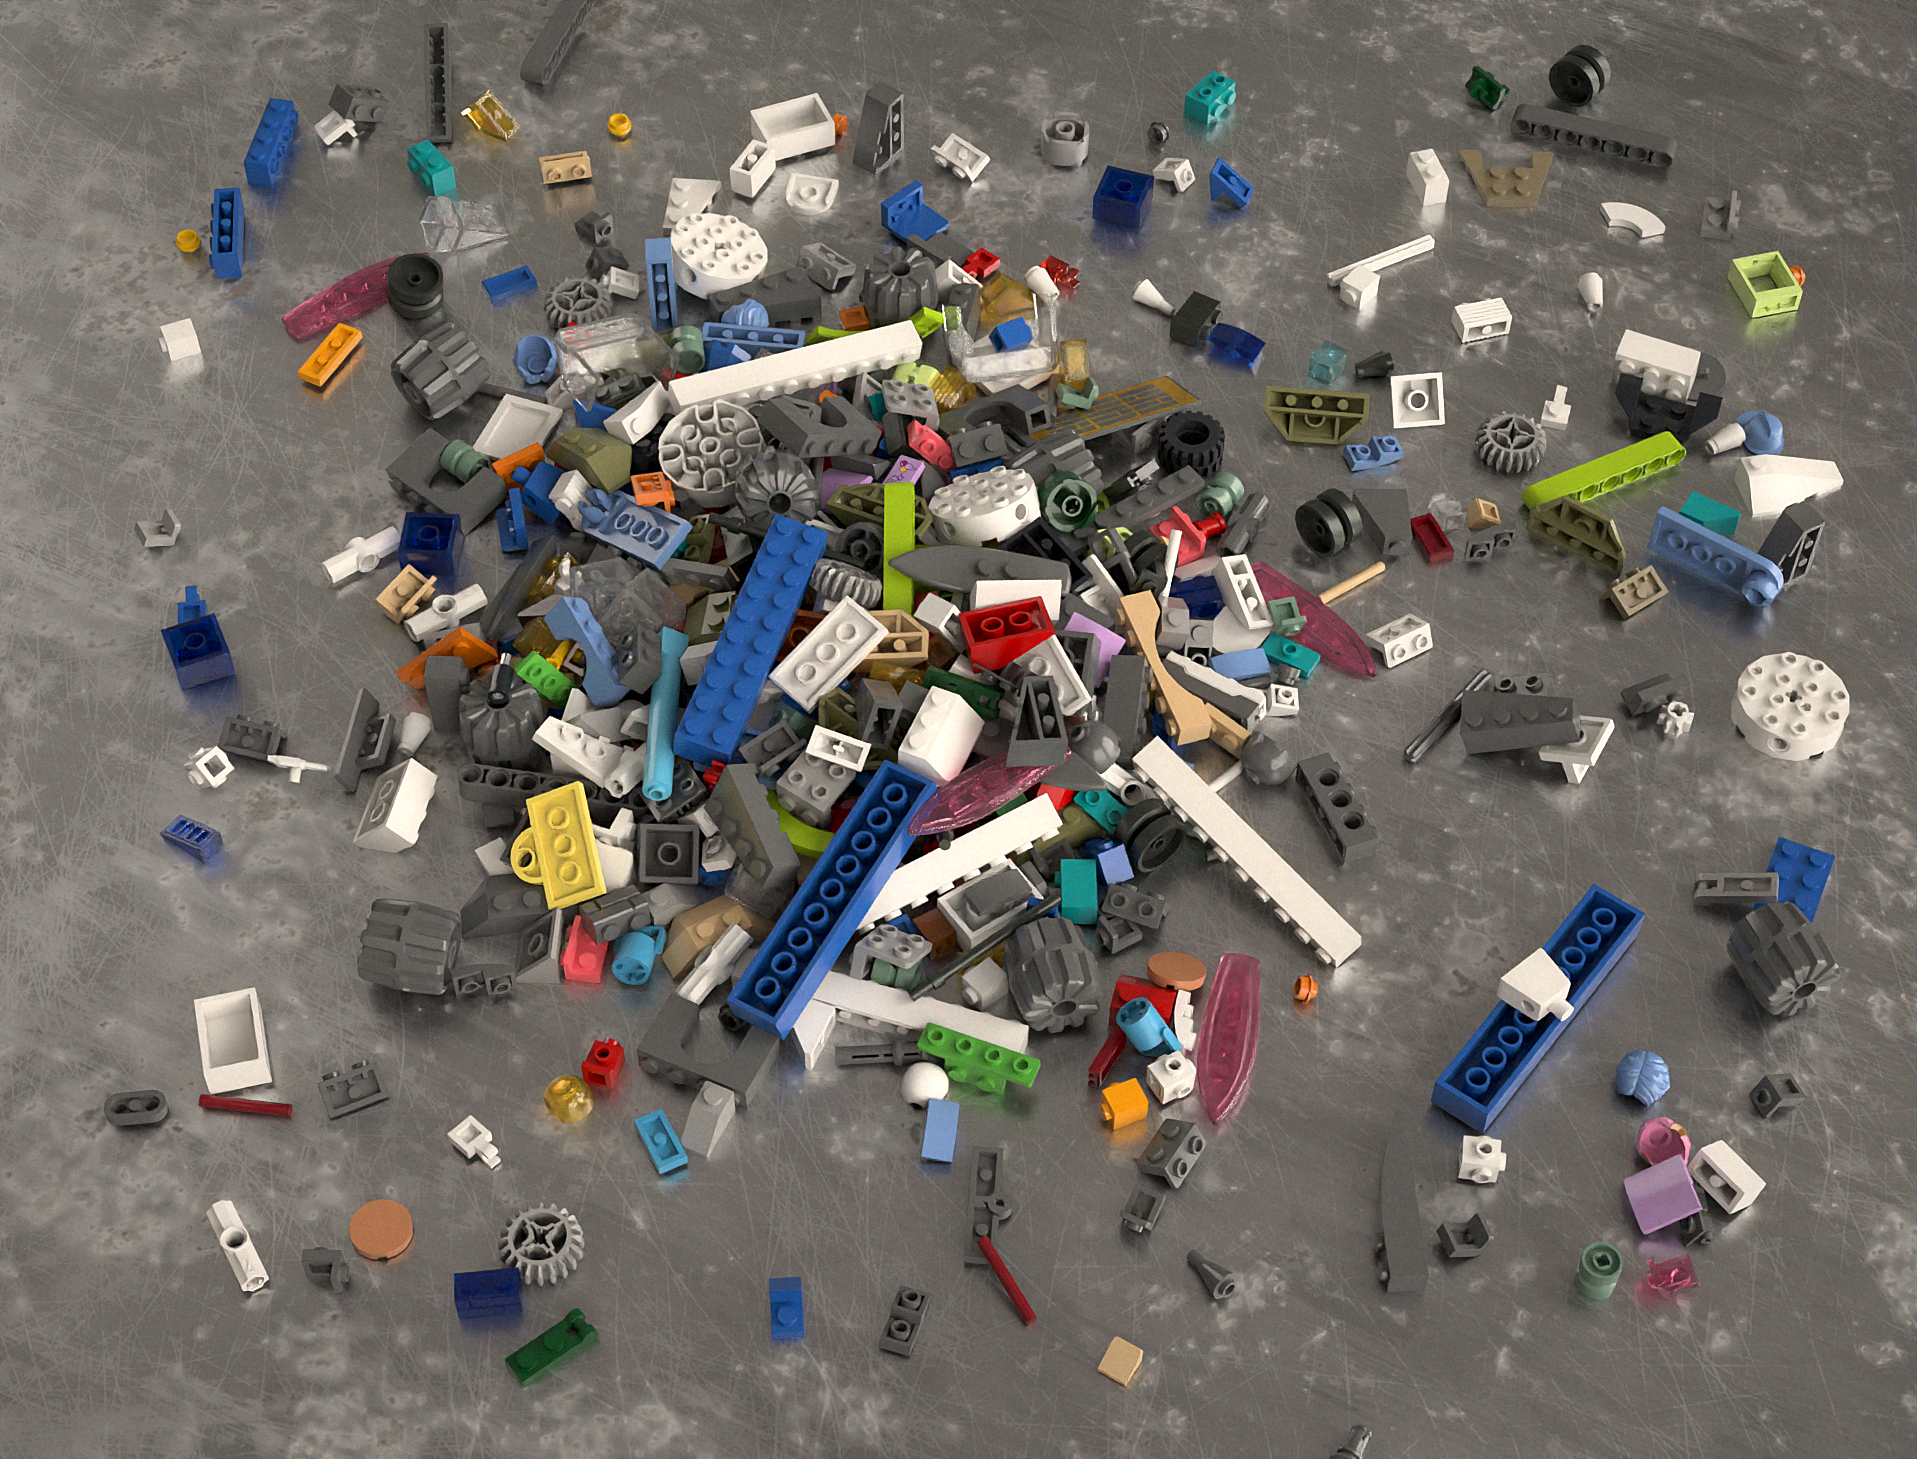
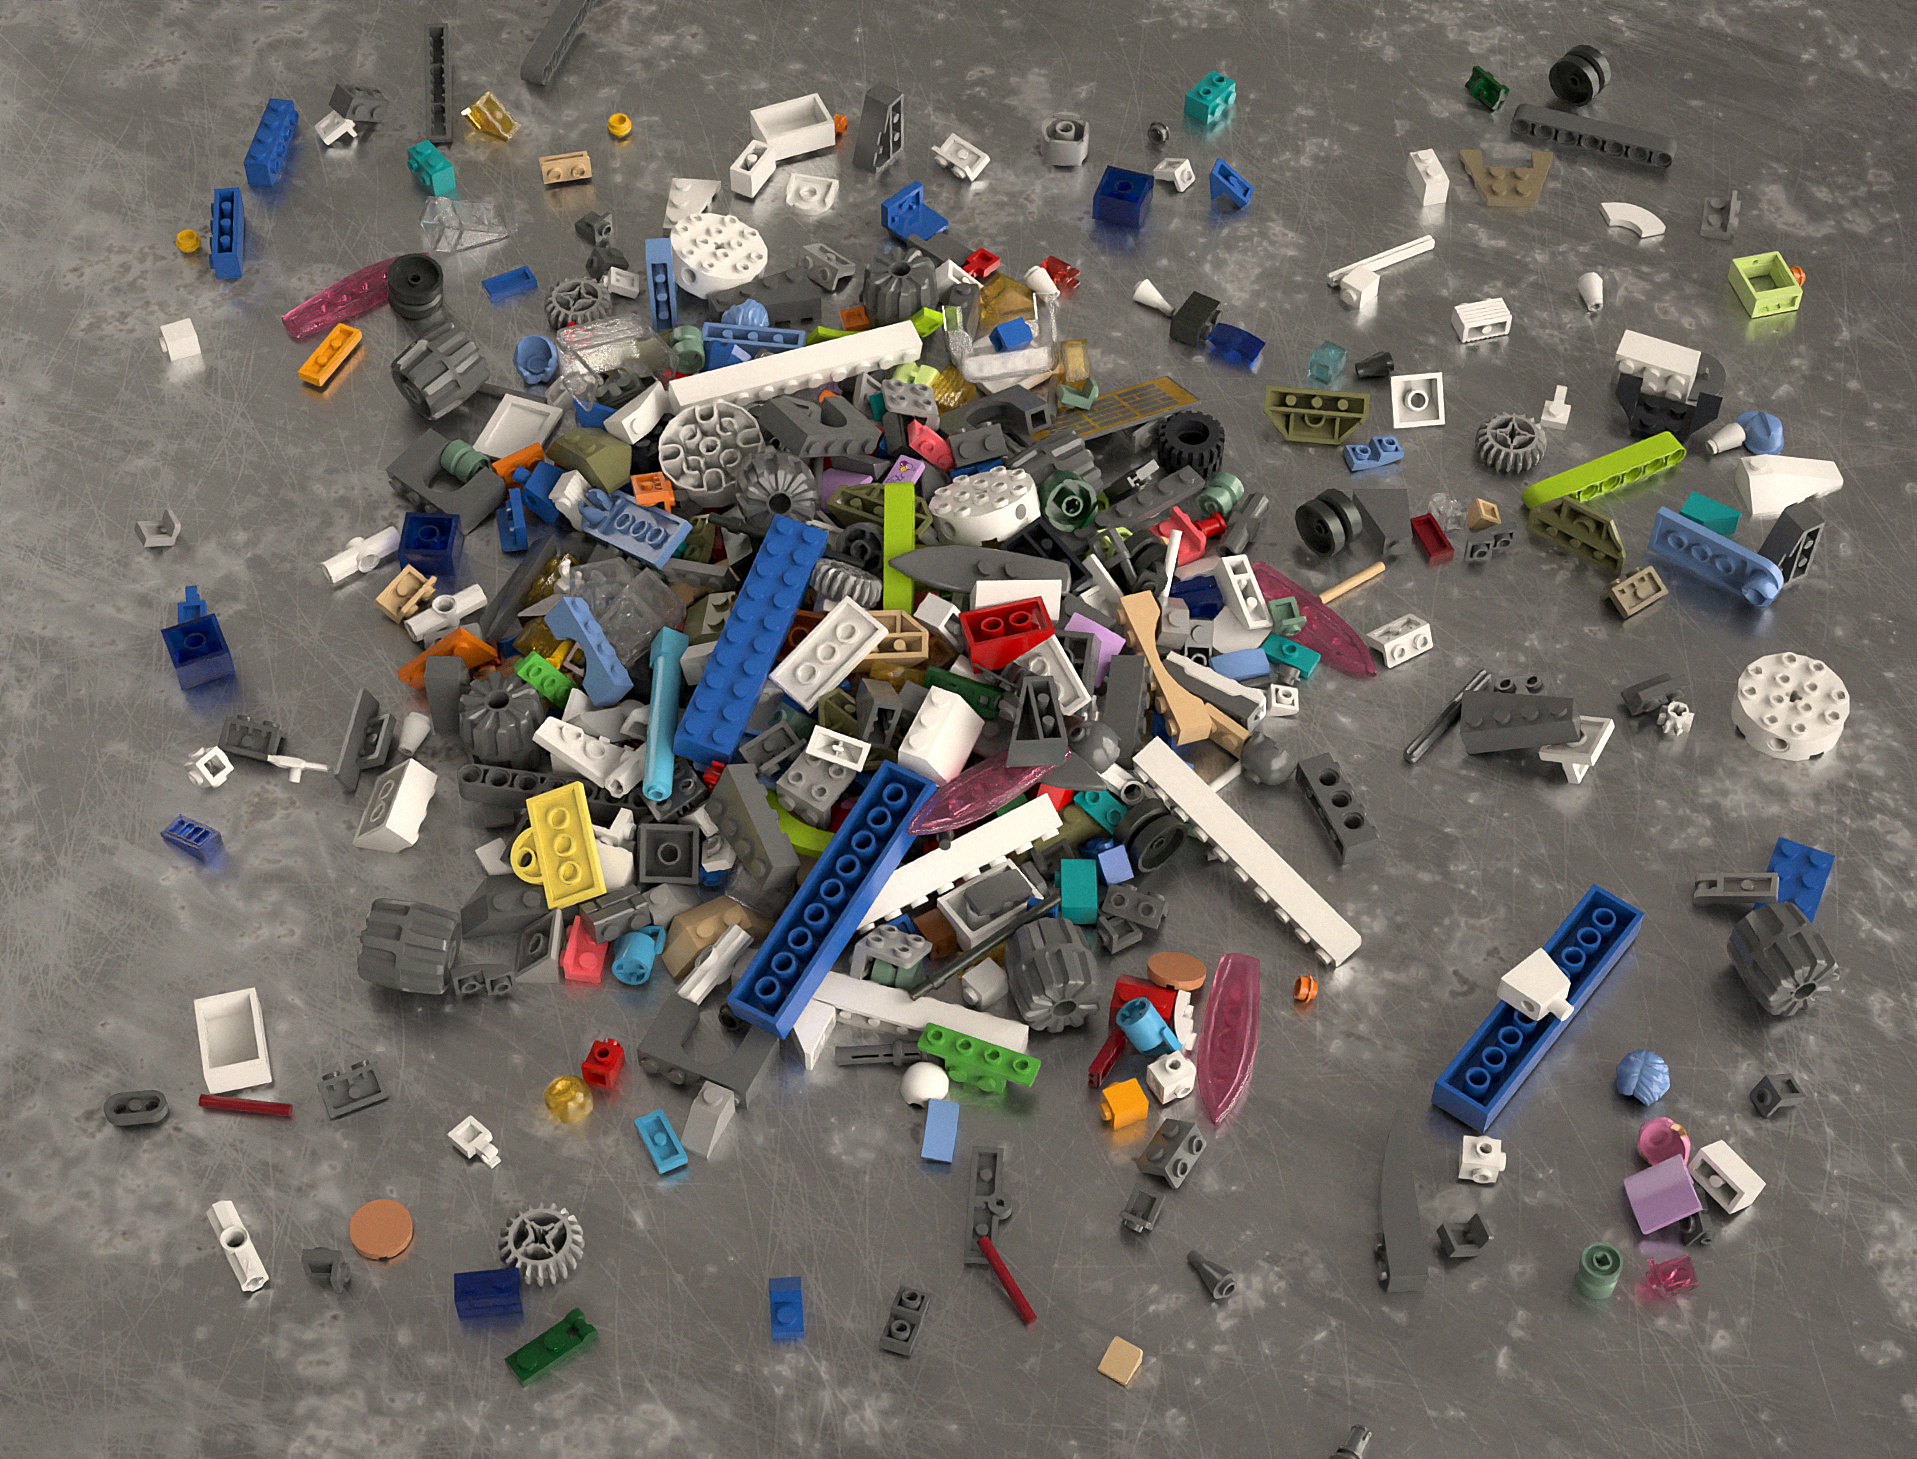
(501, 680): black piece -> none
(639, 659): dark grey brick -> none

